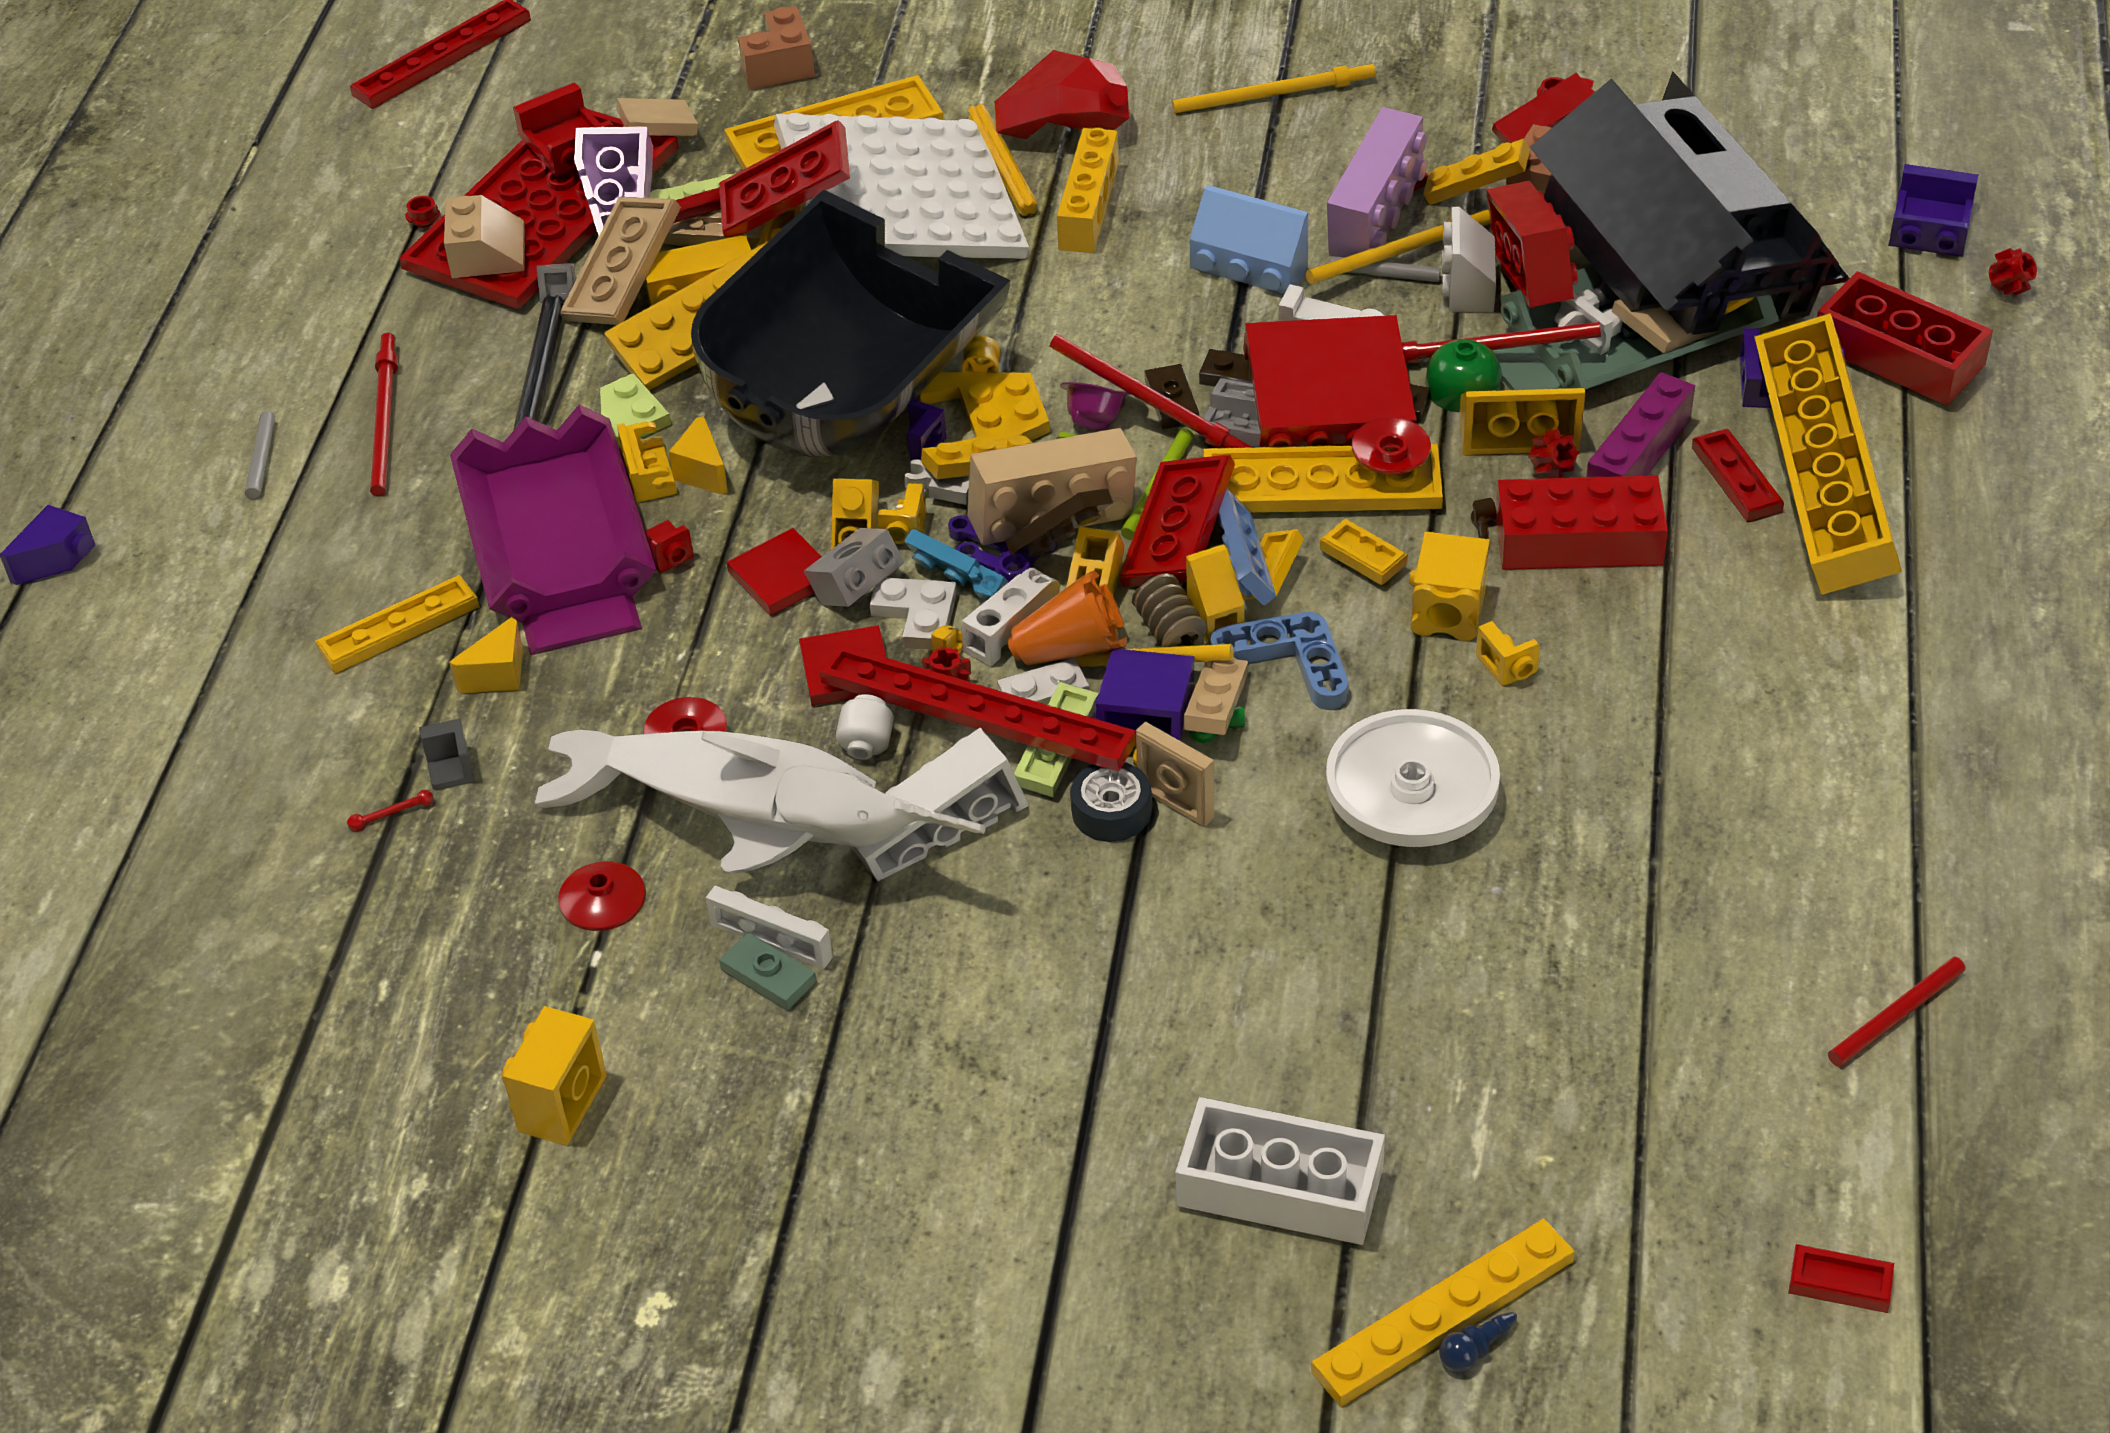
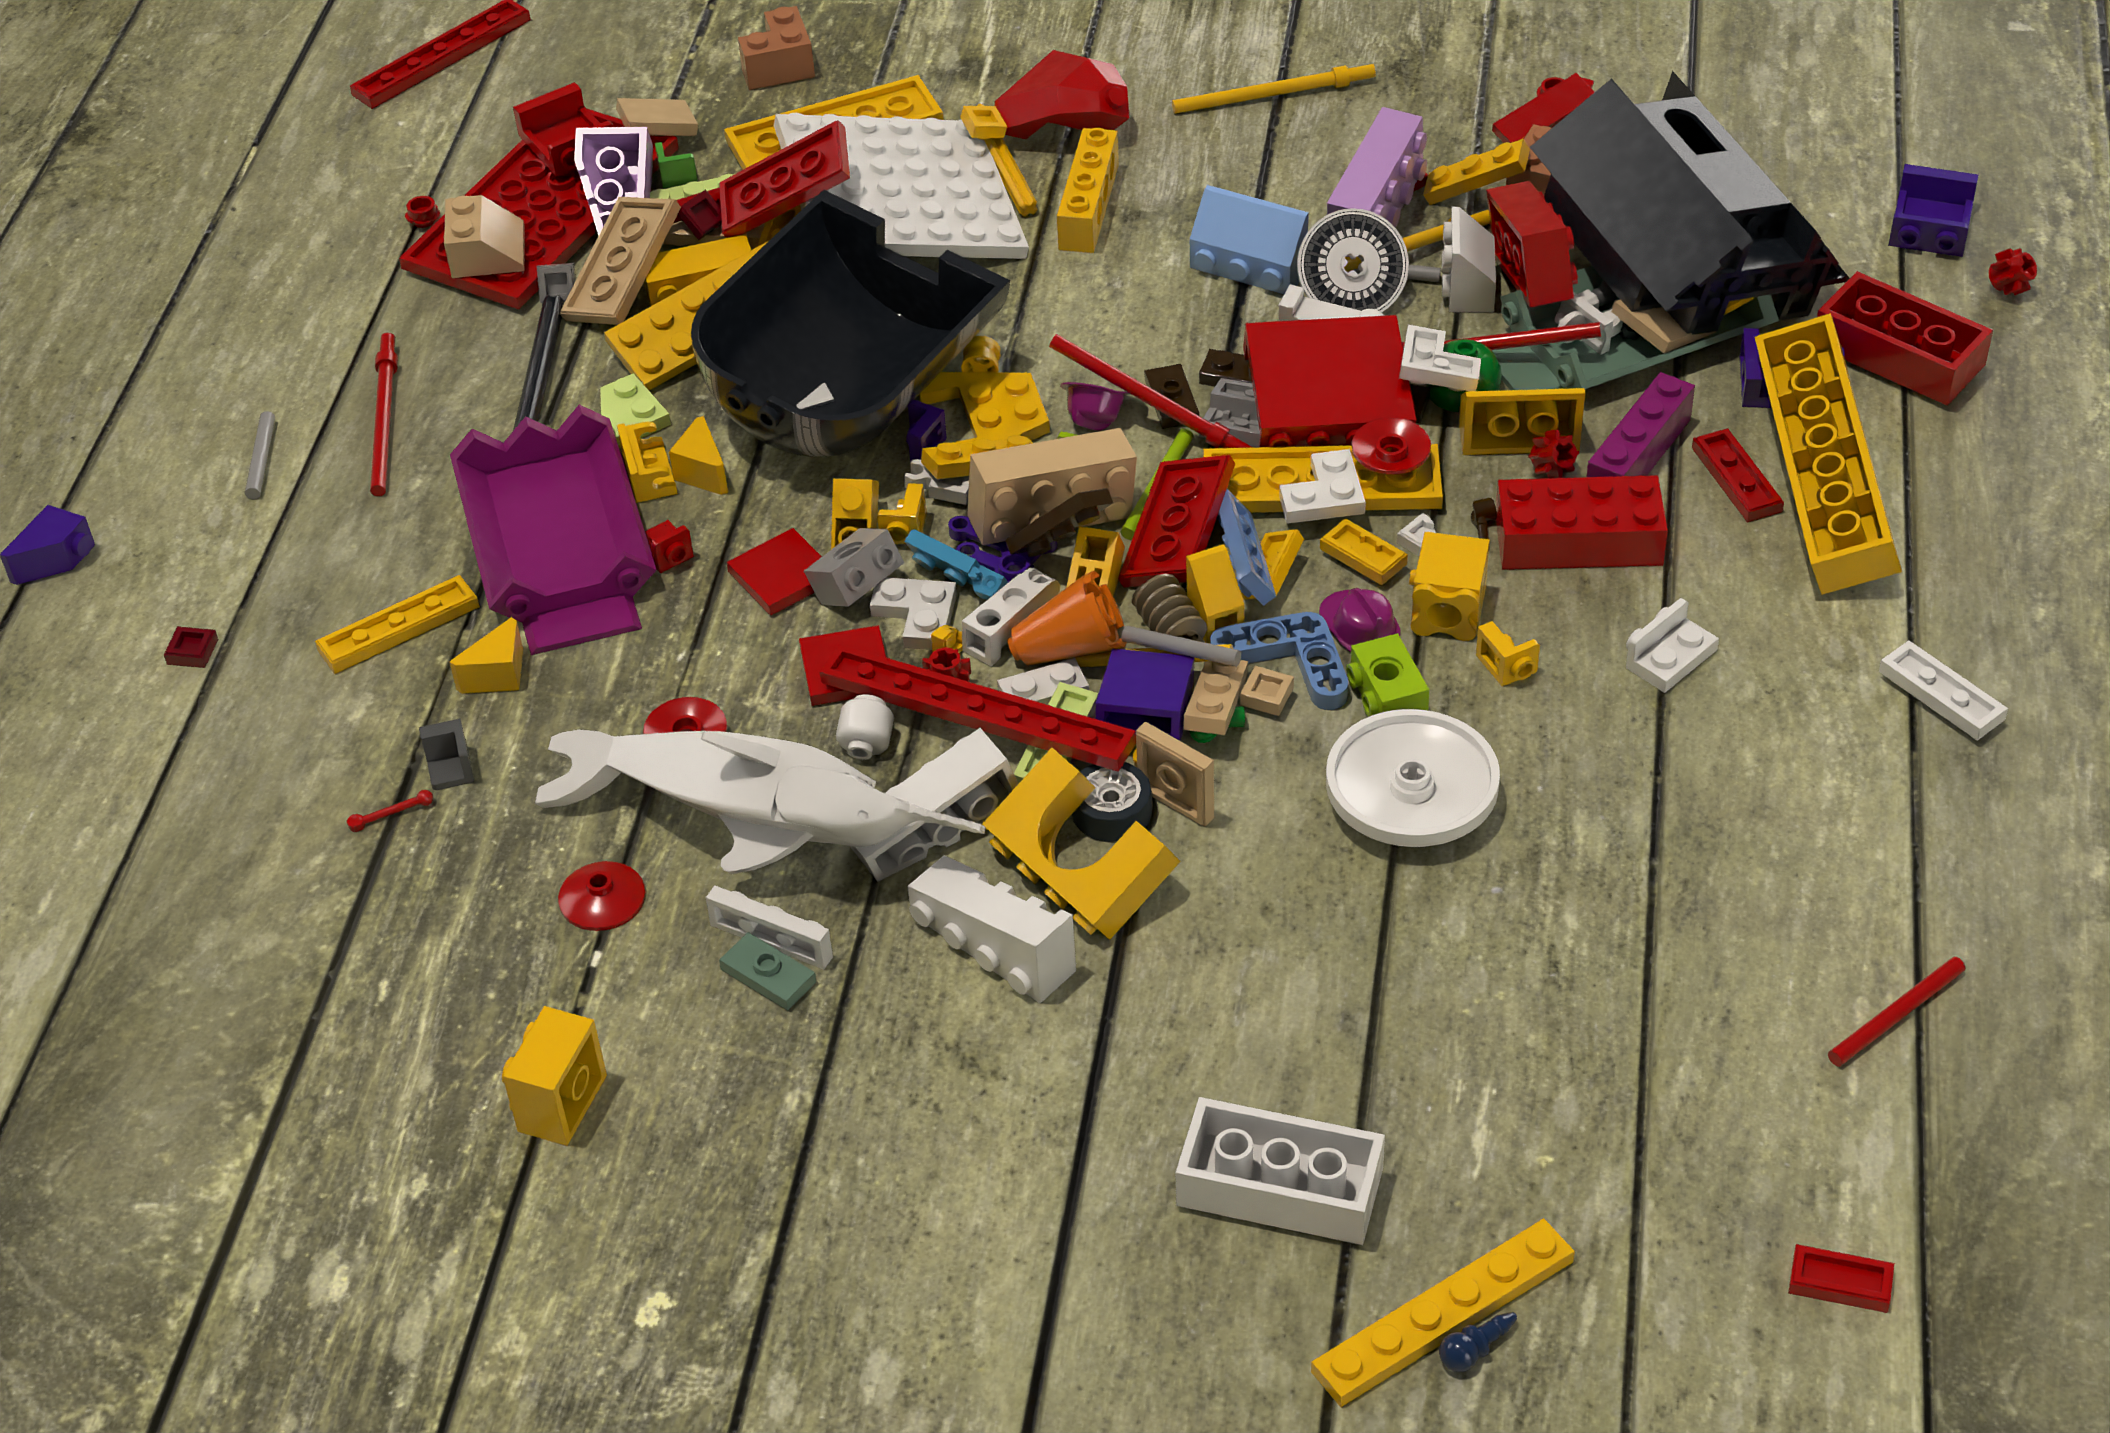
(191, 647): none -> dark red tile
(675, 169): none -> bright green panel
(701, 214): none -> dark red tile
(983, 122): none -> yellow plate
(996, 927): none -> white wedge
(1101, 893): none -> yellow arch
(1181, 646): none -> light grey bar
(1267, 690): none -> tan plate
(1331, 495): none -> white plate
(1354, 235): none -> piece
(1358, 616): none -> magenta piece
(1386, 676): none -> lime brick
(1412, 534): none -> white tile
(1427, 363): none -> white plate
(1669, 647): none -> white bracket
(1943, 690): none -> white plate

